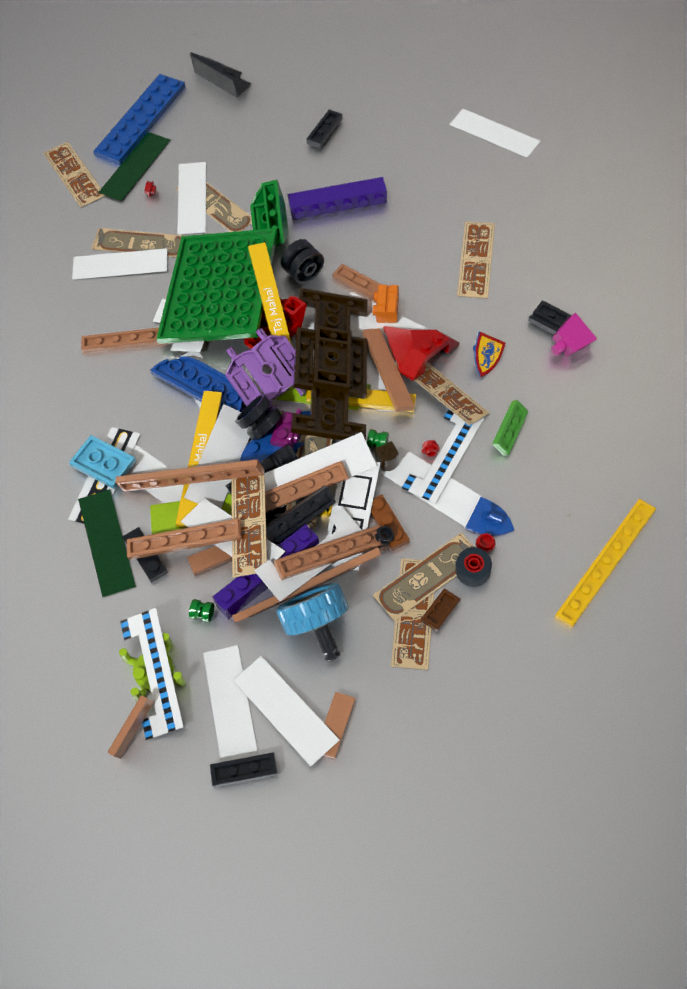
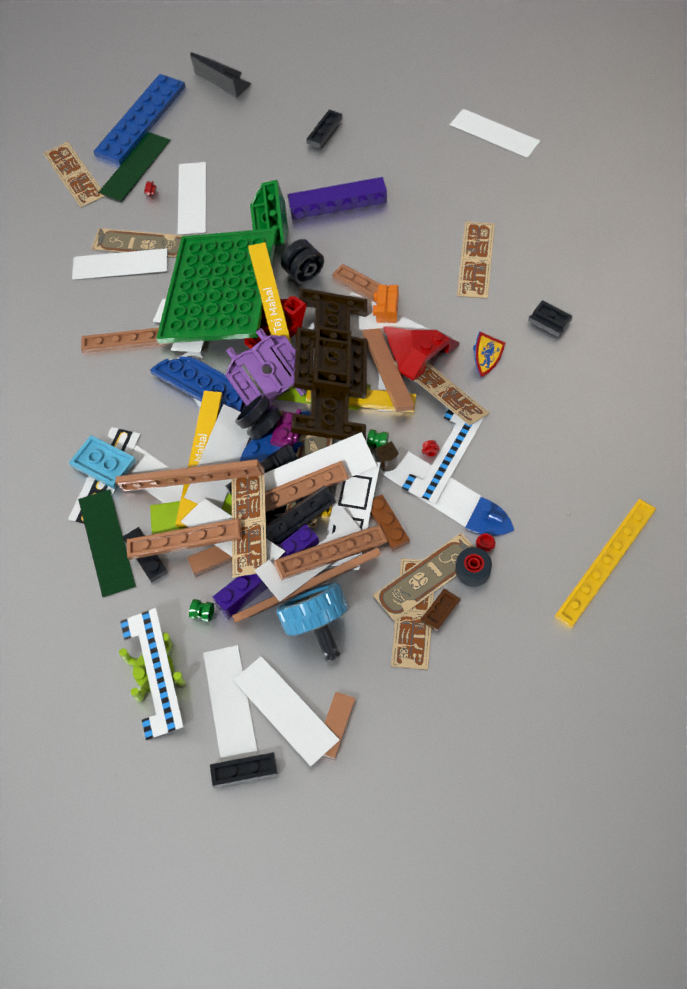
(130, 727): nougat tile -> none
(225, 211): sticker -> none
(387, 531): black plate -> none
(510, 427): bright green plate -> none
(572, 336): dark pink torso -> none

